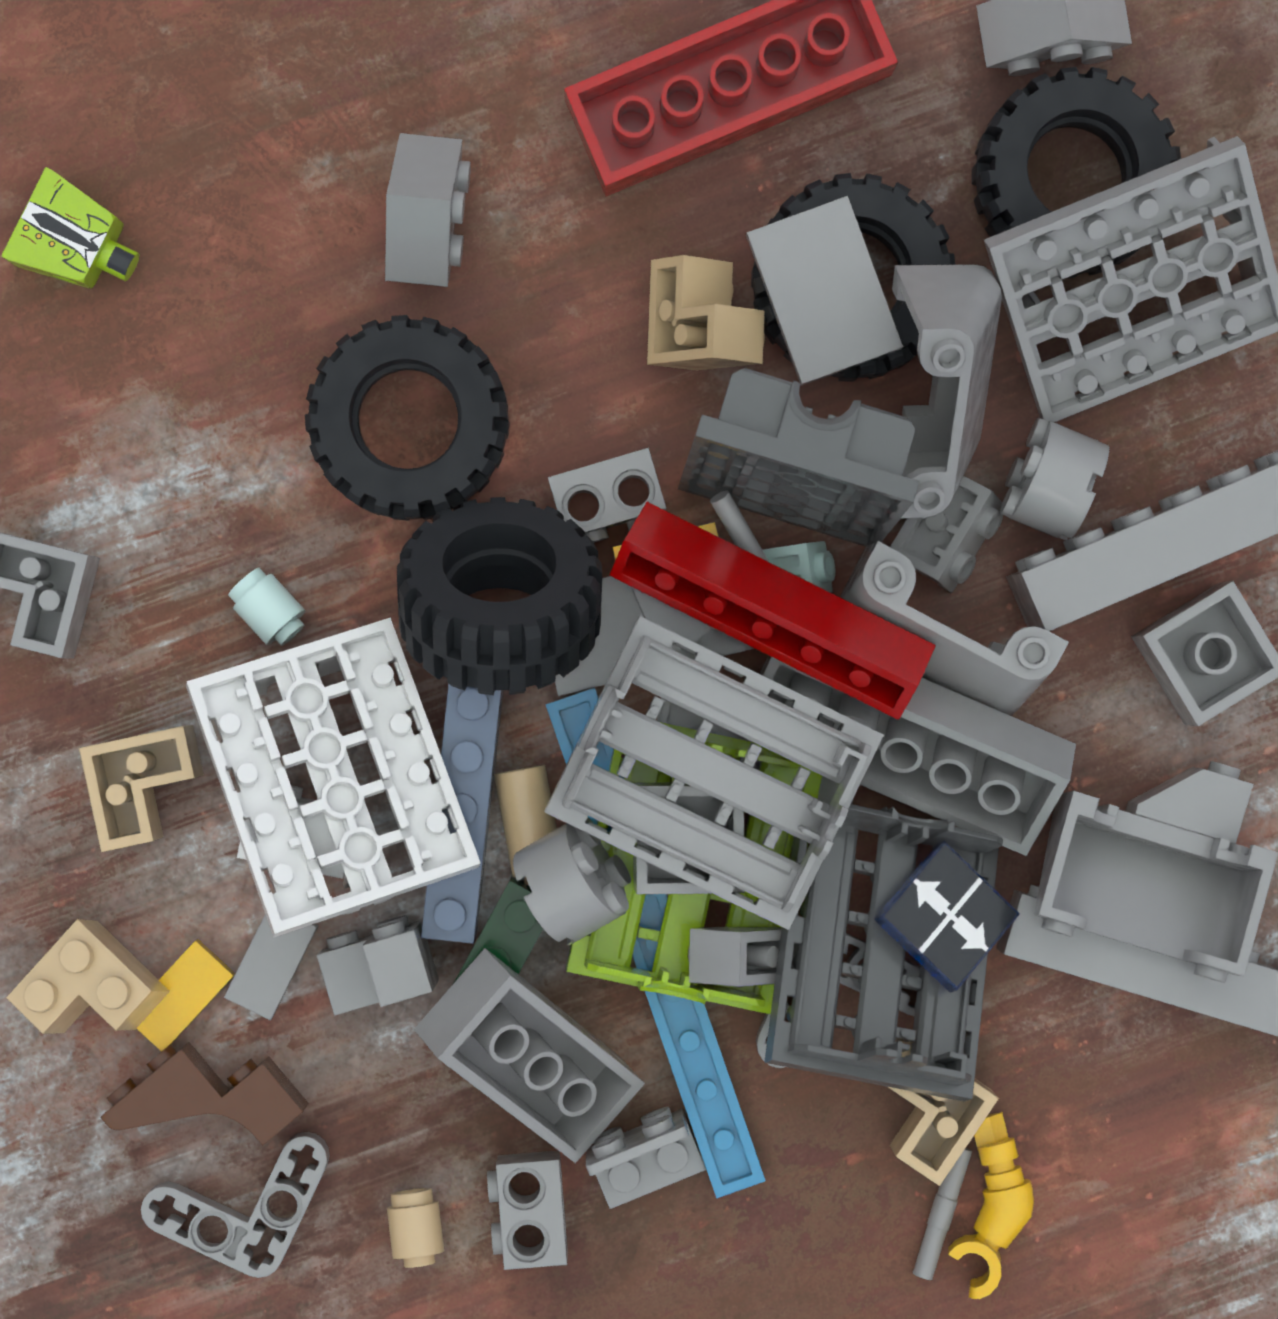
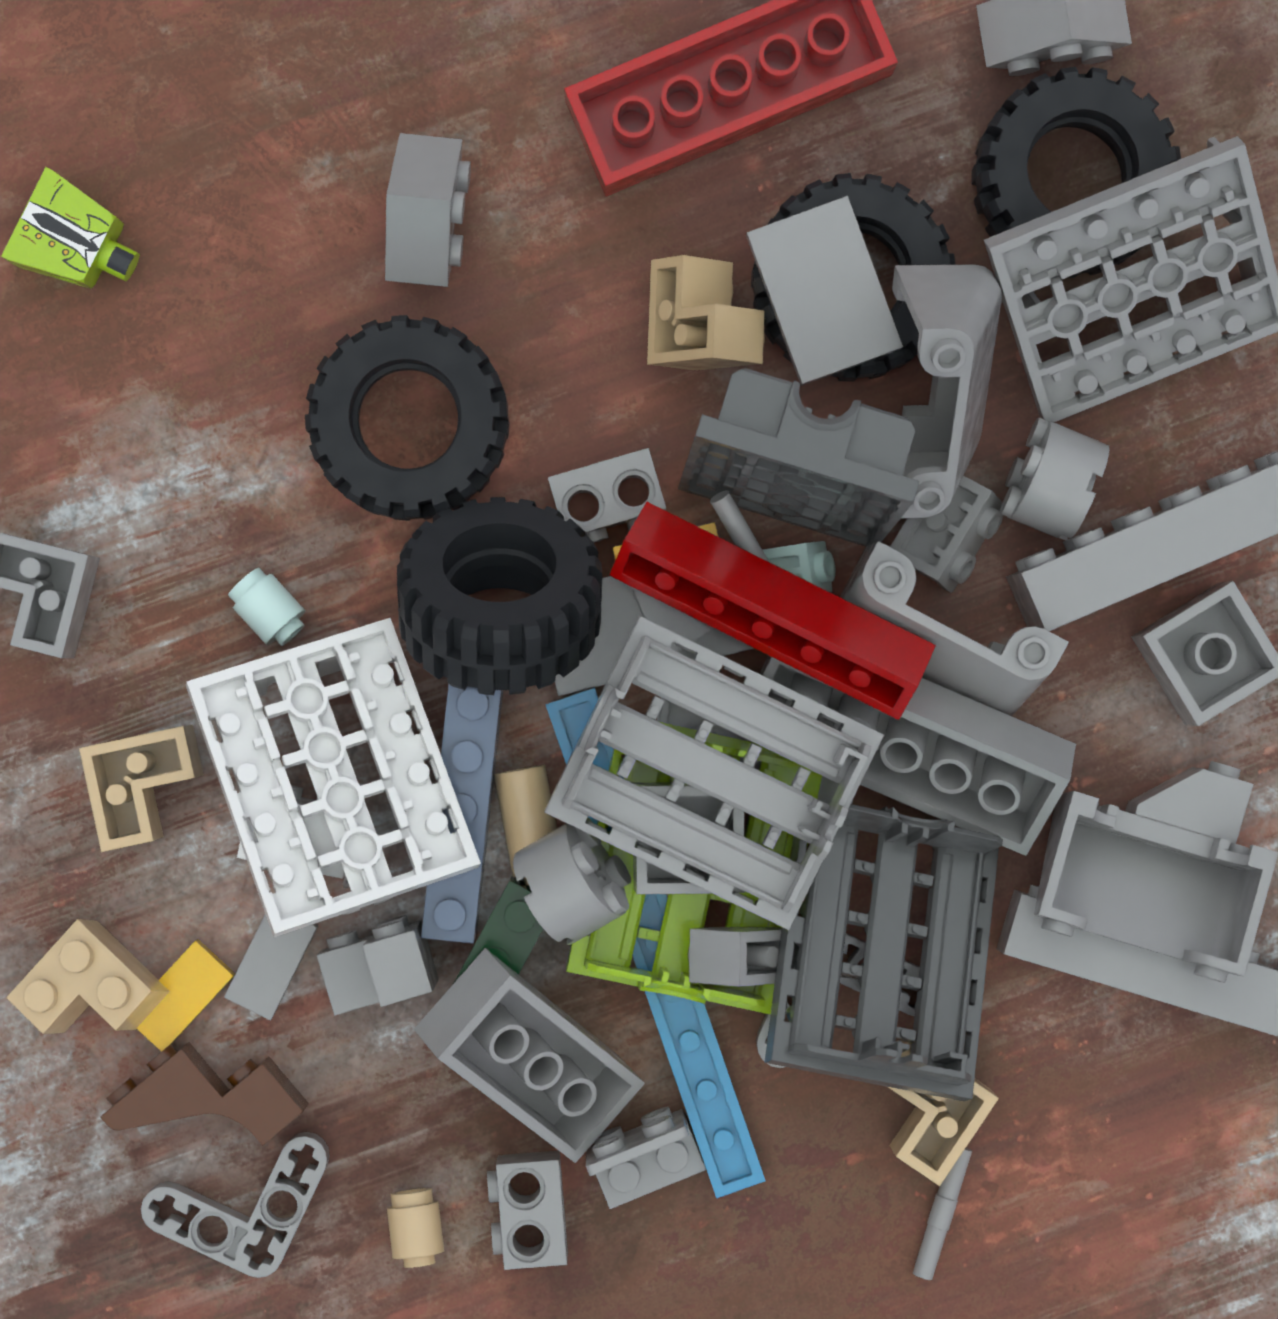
(947, 916): black tile -> none
(1005, 1207): yellow piece -> none

